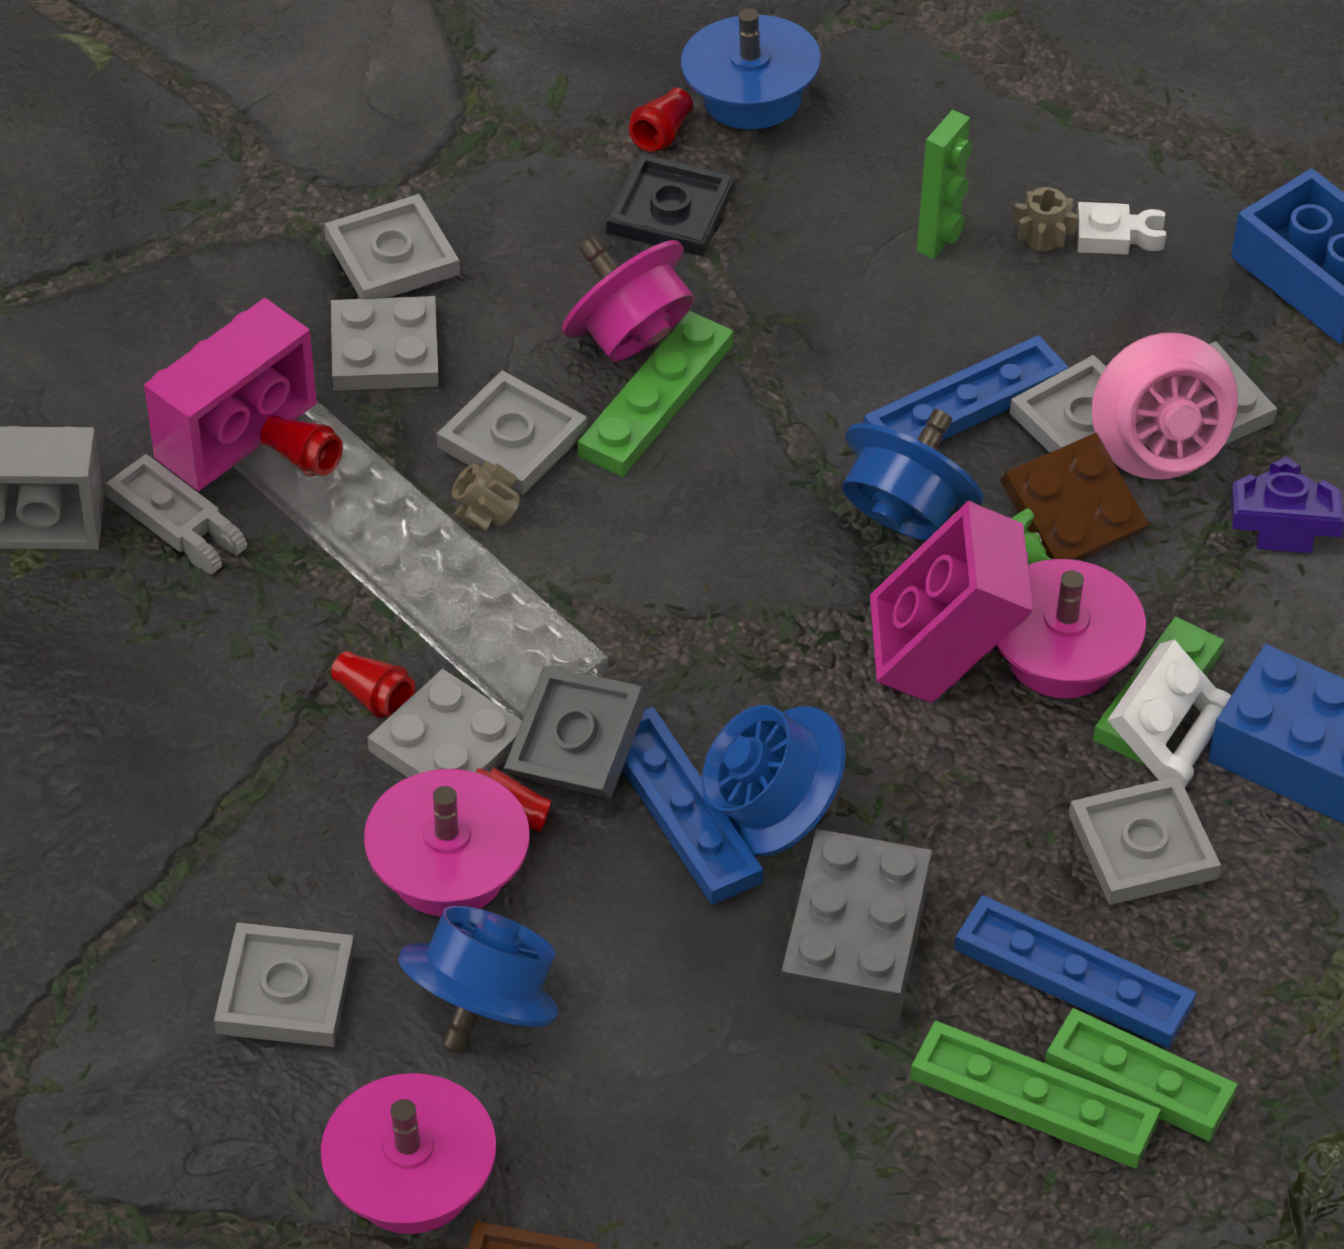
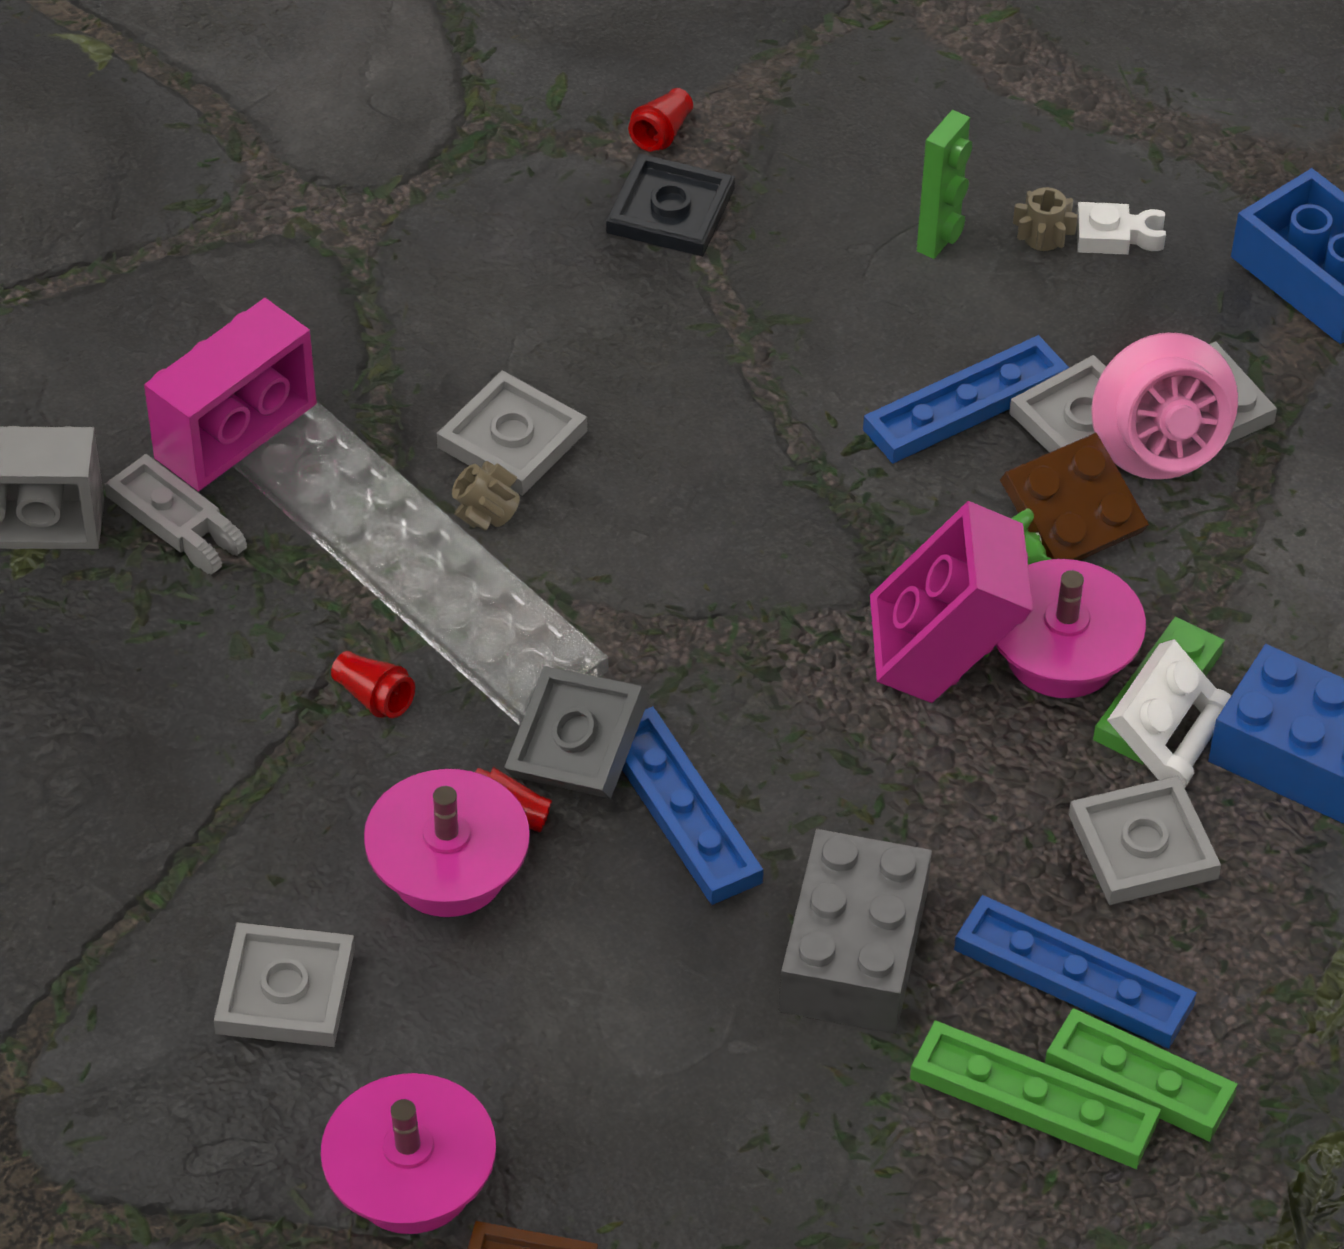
(306, 445): red cone -> none
(384, 343): light grey plate -> none
(392, 248): light grey plate -> none
(445, 729): light grey plate -> none
(484, 969): blue piece -> none
(632, 302): dark pink piece -> none
(655, 393): bright green plate -> none
(751, 68): blue piece -> none
(775, 774): blue piece -> none
(906, 479): blue piece -> none
(1286, 508): dark purple plate -> none

